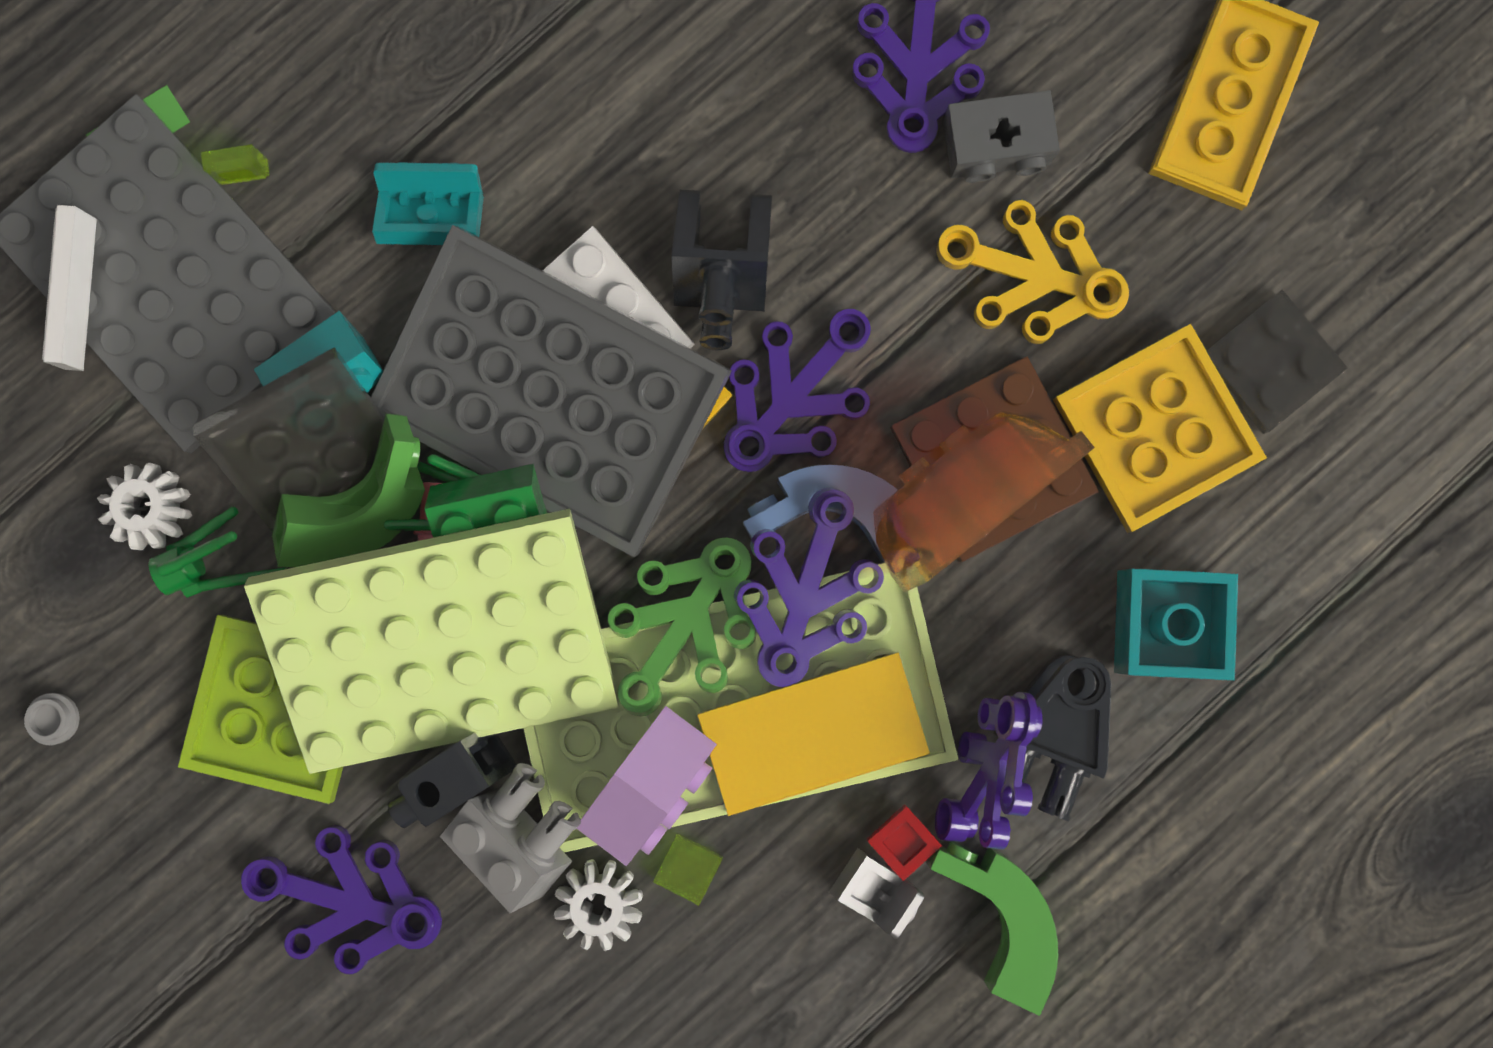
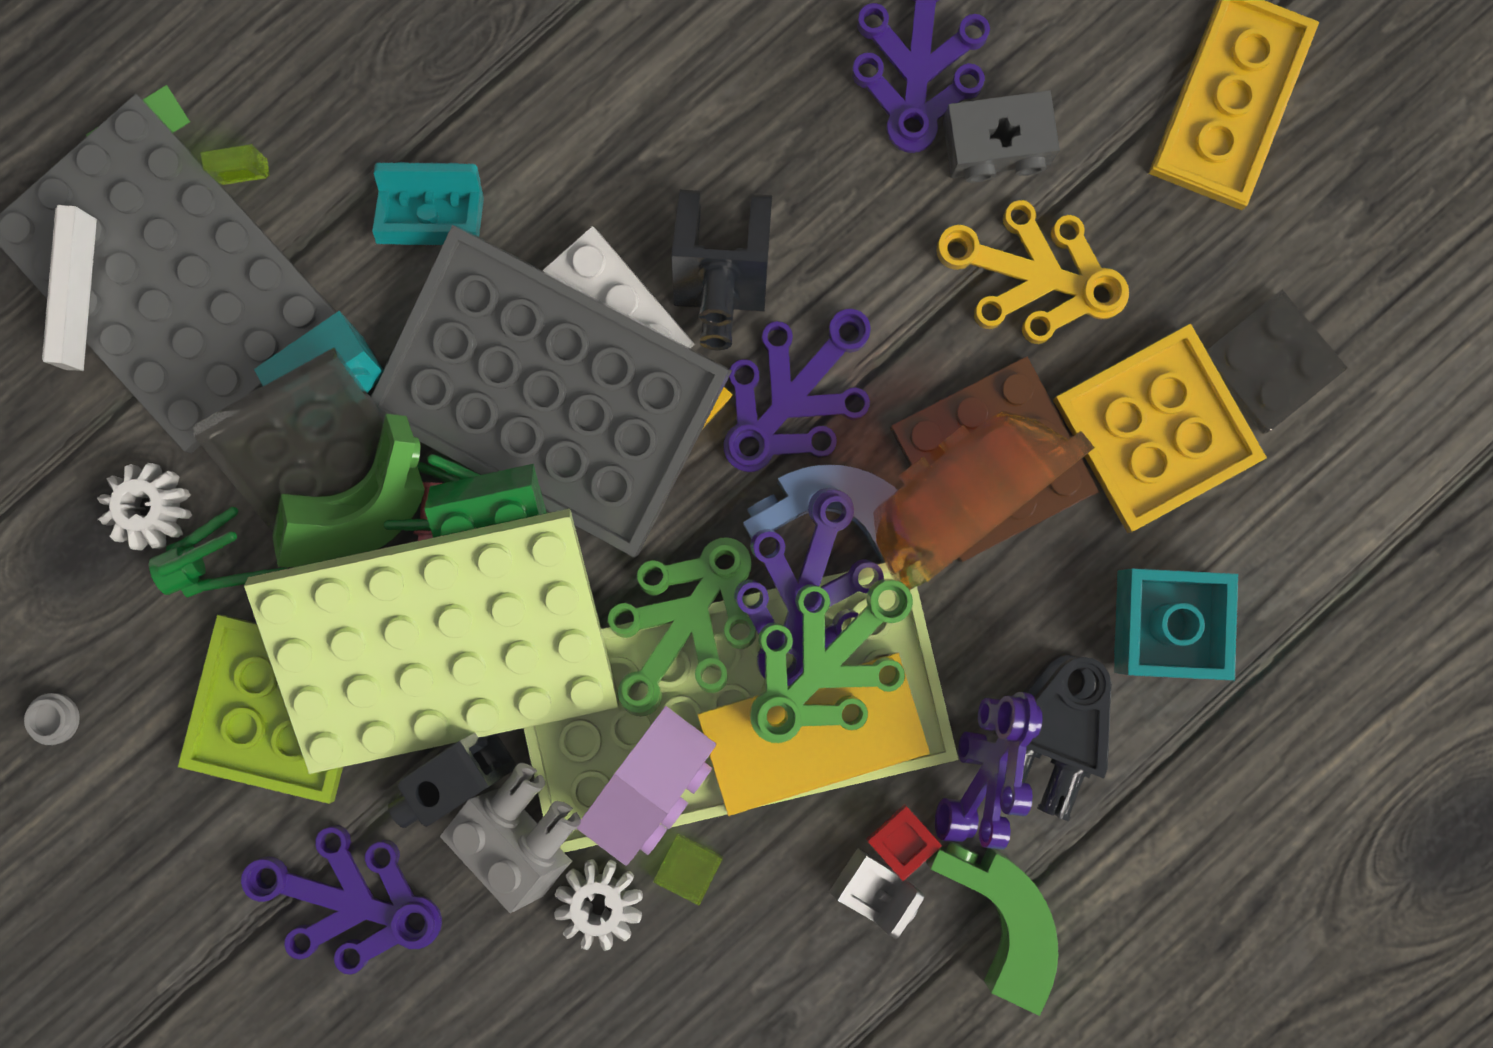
(824, 666): none -> bright green plant

